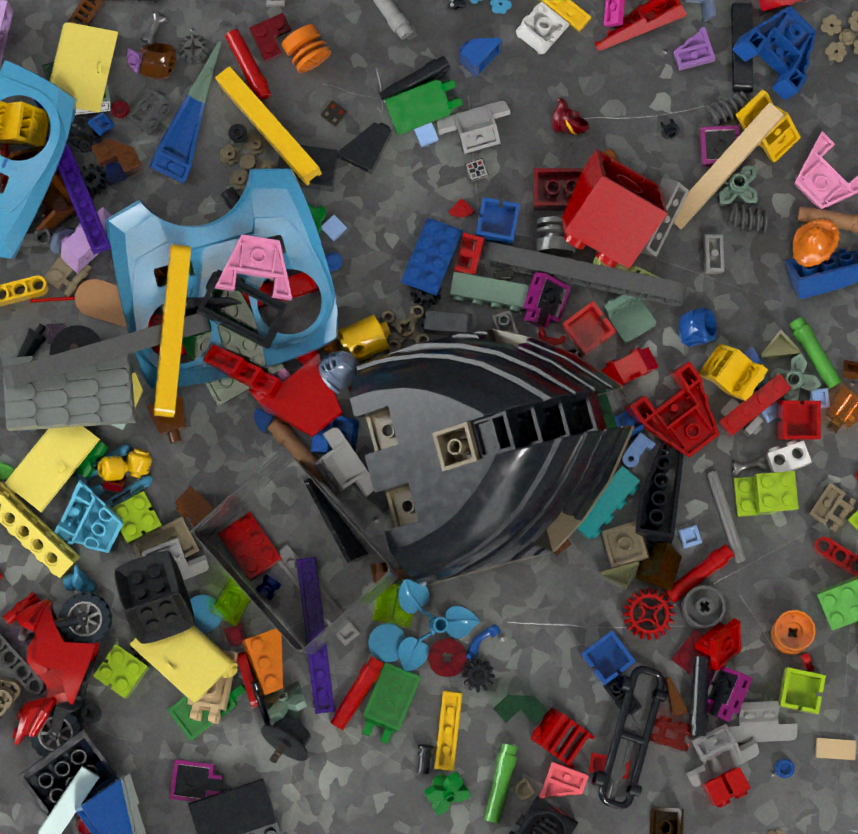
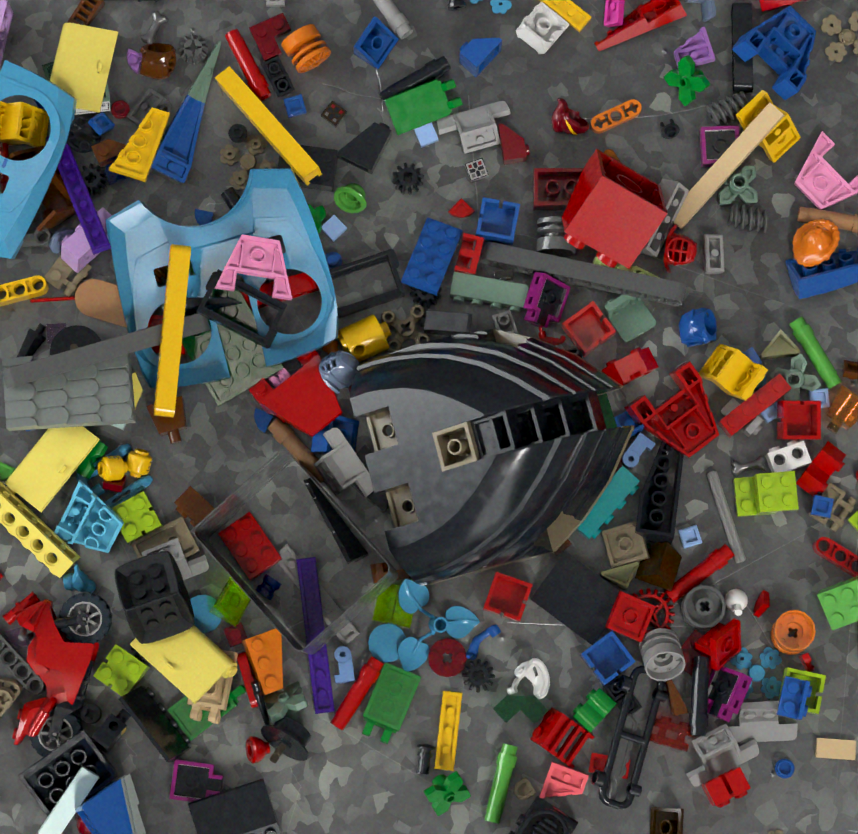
(107, 738): none -> black torso
(142, 147): none -> yellow wing
(155, 723): none -> black slope
(203, 217): none -> blue tile
(242, 371): red slope -> none
(256, 749): none -> red brick
(278, 76): none -> black slope
(295, 106): none -> blue tile
(345, 663): none -> medium blue leg
(350, 198): none -> bright green hat
(365, 263): none -> black piece
(375, 43): none -> blue slope
(400, 179): none -> black gear
(507, 596): none -> red piece
(512, 146): none -> dark red slope
(540, 682): none -> white helmet
(577, 597): none -> black slope
(594, 710): none -> green brick
(630, 115): none -> orange beam
(630, 616): none -> red plate
(662, 654): none -> light grey wheel
(678, 249): none -> red piece
(687, 79): none -> green plant
(736, 601): none -> white piece
(757, 671): none -> dark azure plant
(761, 604): none -> red tile
(793, 698): none -> blue bracket
(820, 469): none -> red brick
(821, 506): none -> blue plate

